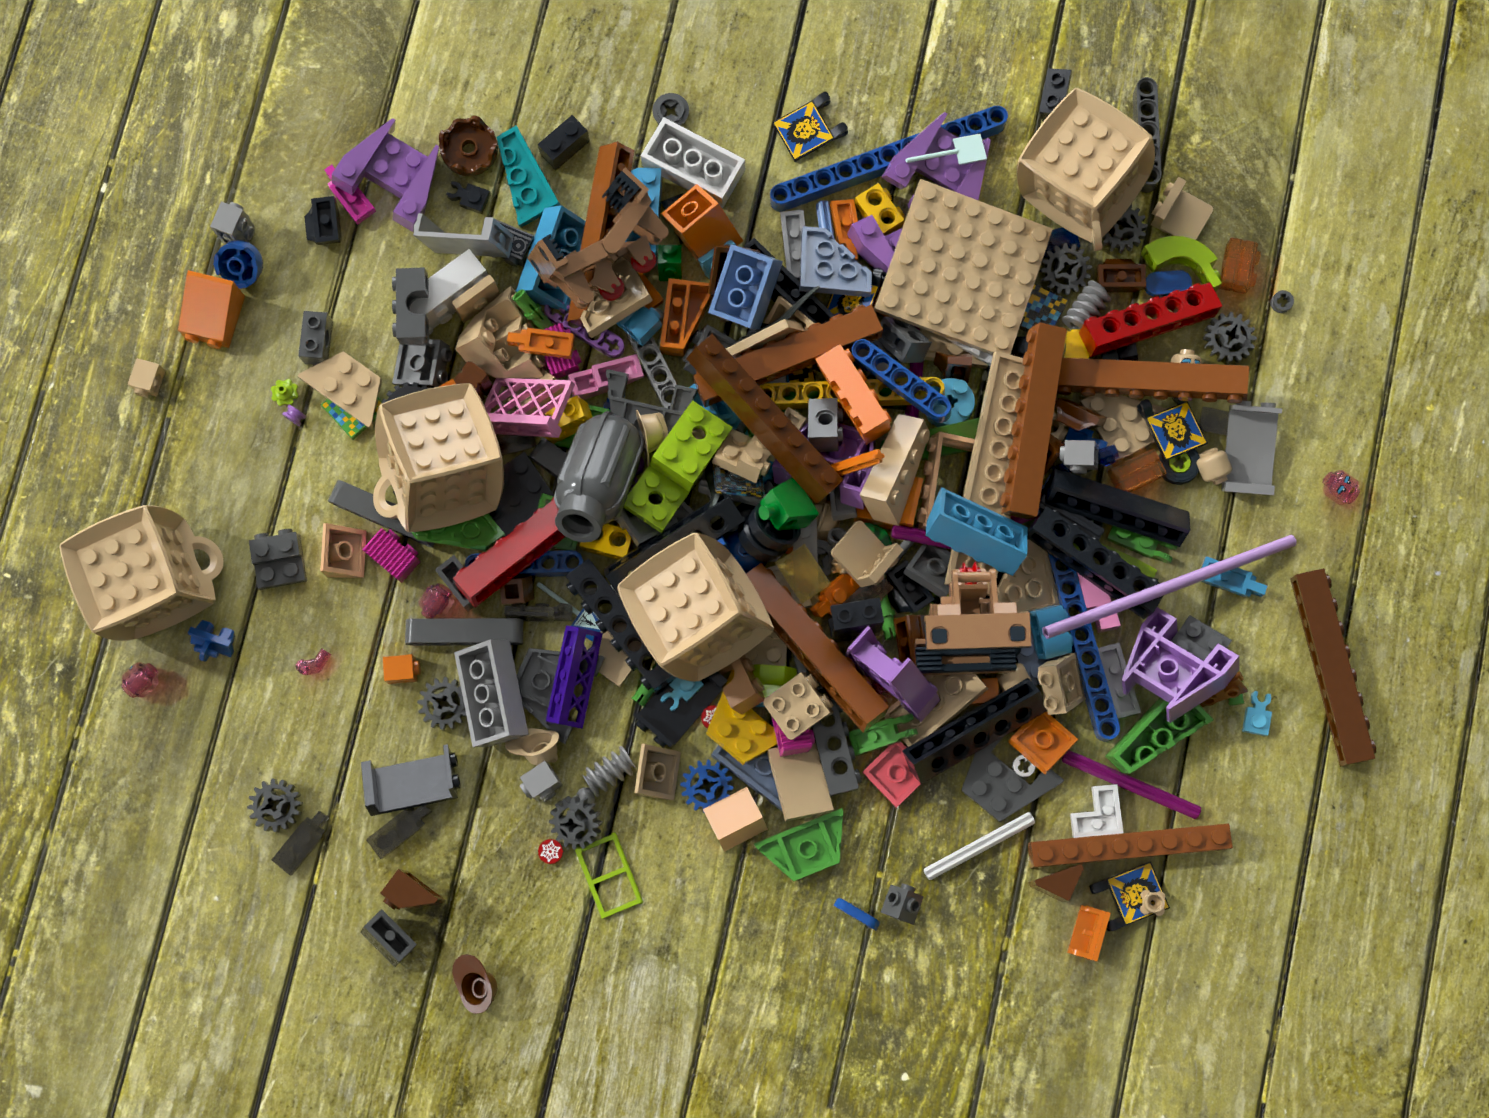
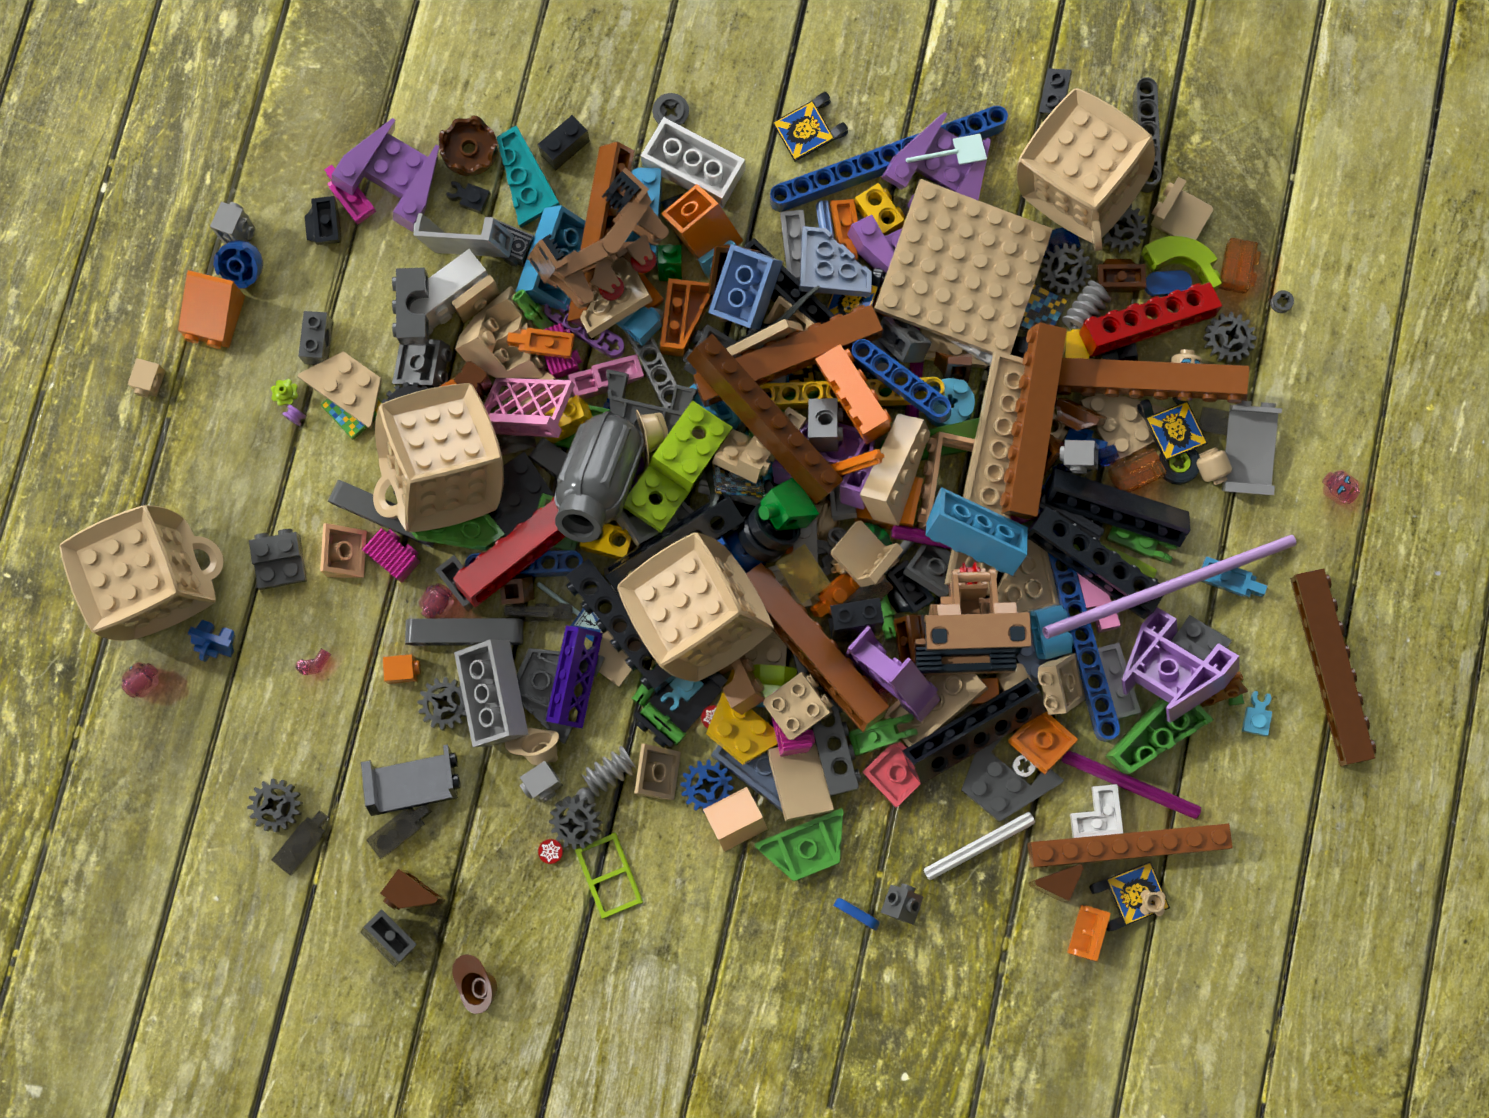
(650, 712): none -> bright green pin

